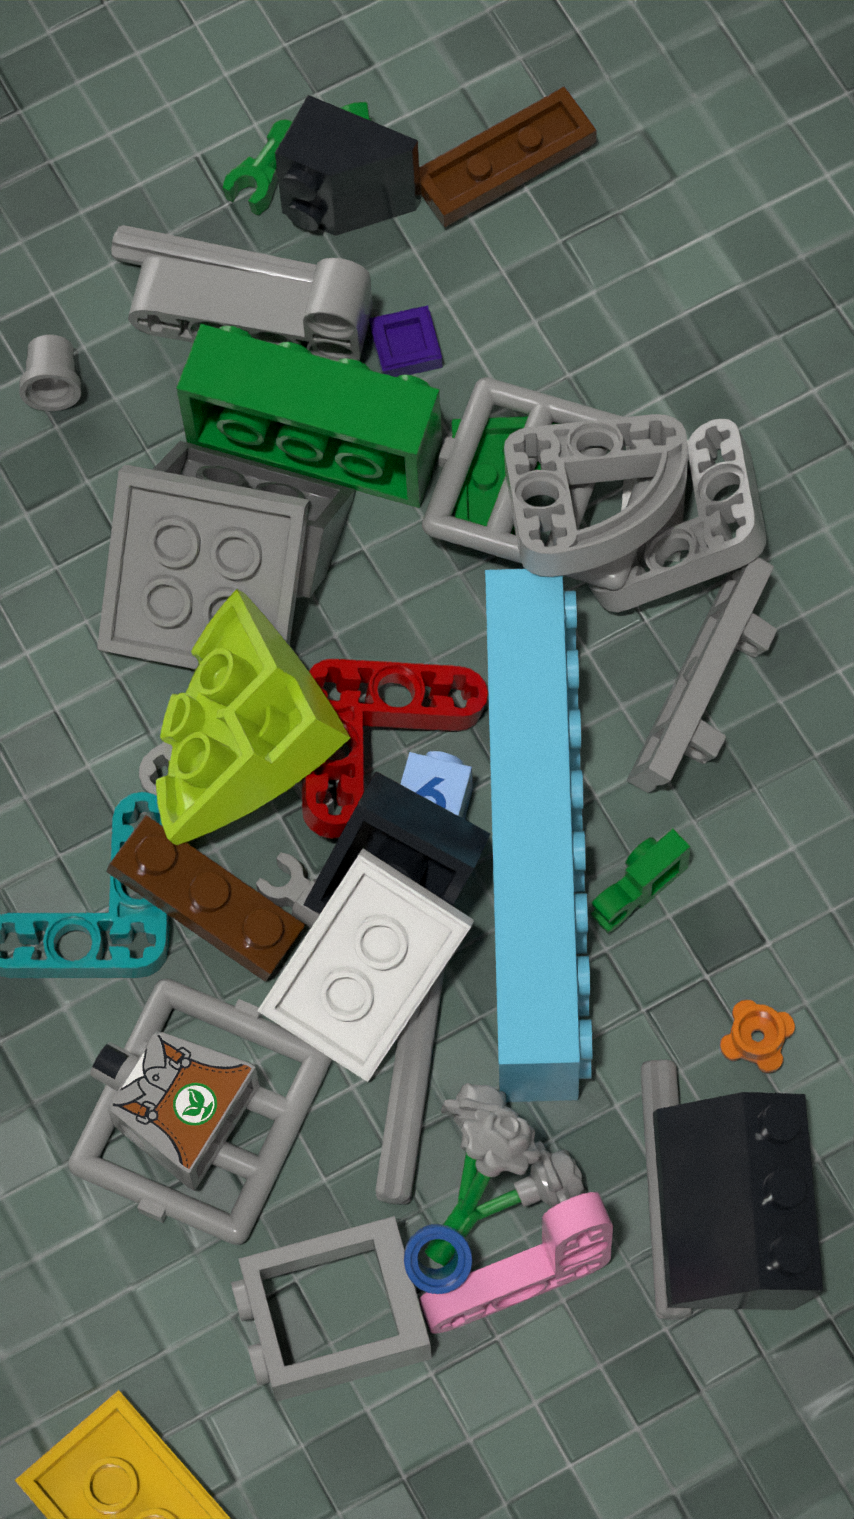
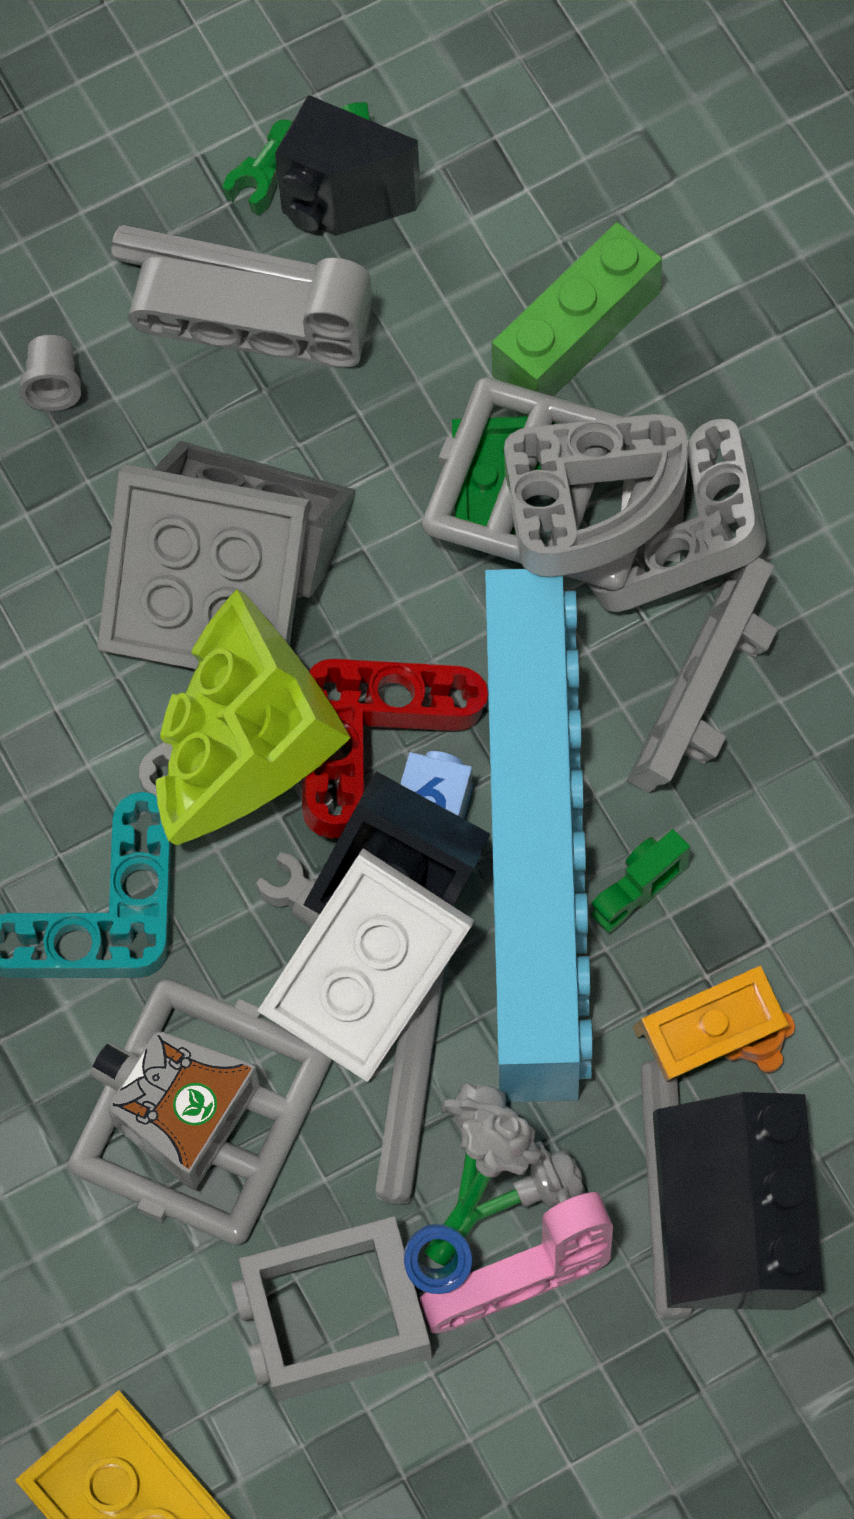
(205, 898): reddish brown plate -> none
(311, 414): green brick -> none
(406, 342): dark purple tile -> none
(505, 156): reddish brown plate -> none
(578, 313): none -> bright green brick
(712, 1023): none -> light orange panel

